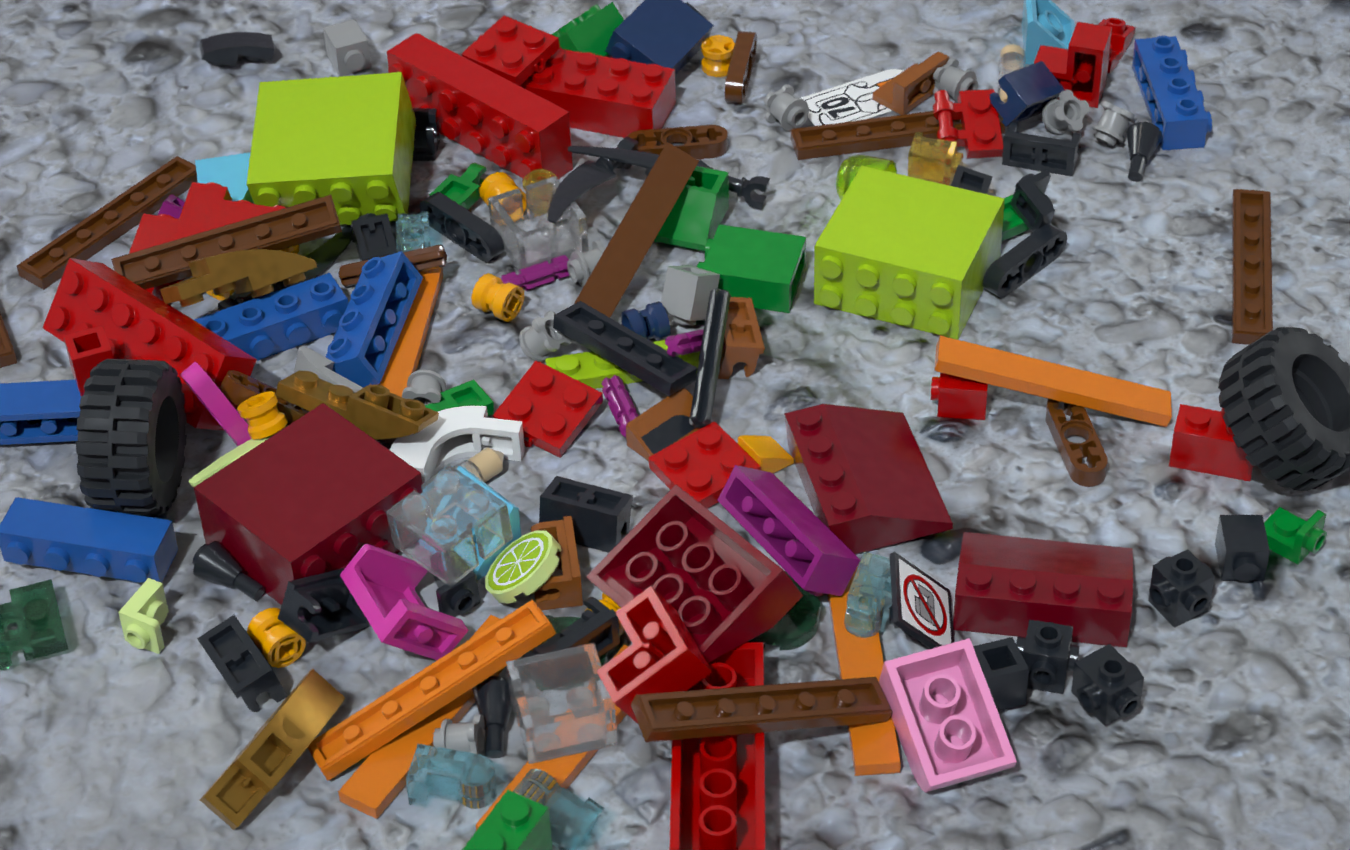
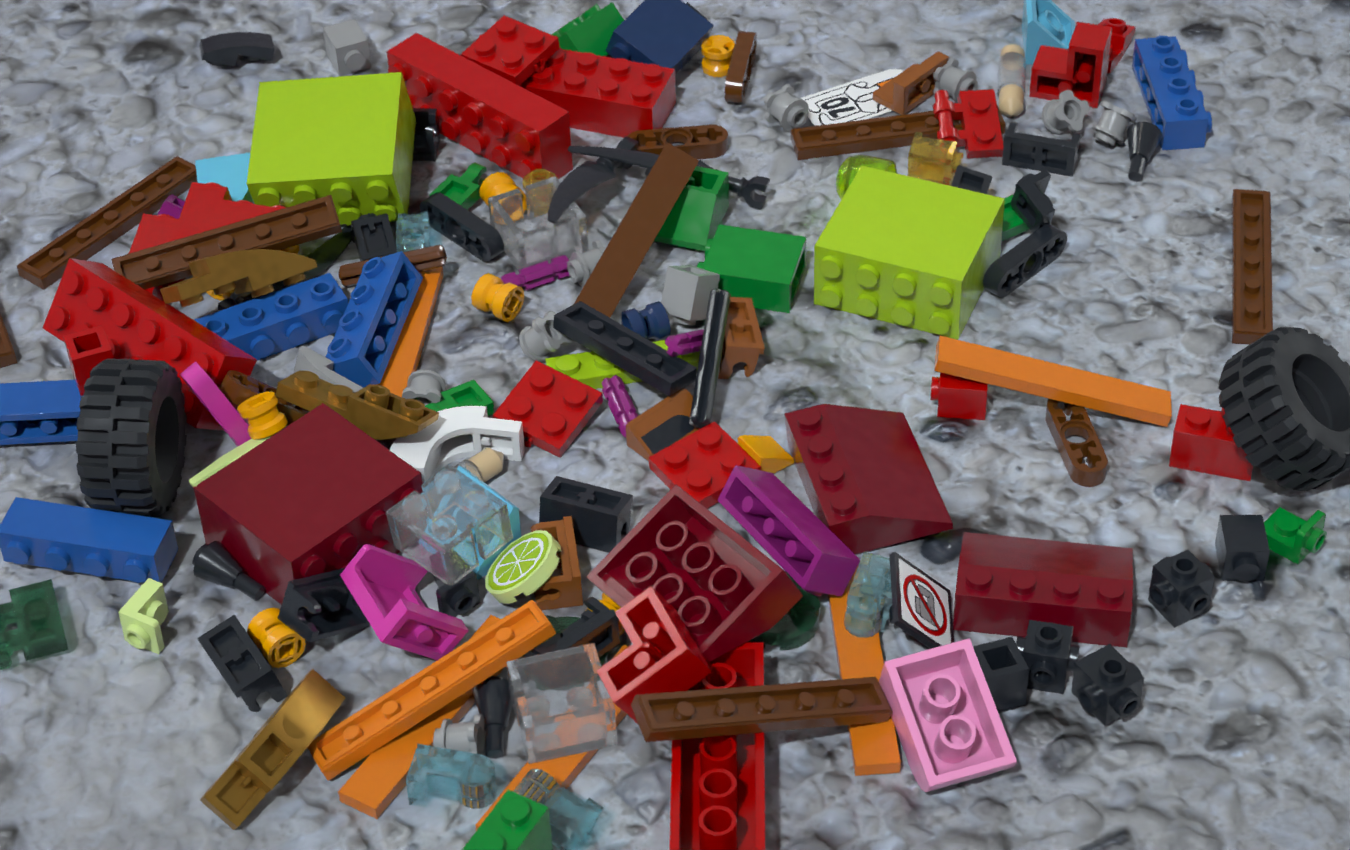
(1026, 92): dark blue hinge -> none

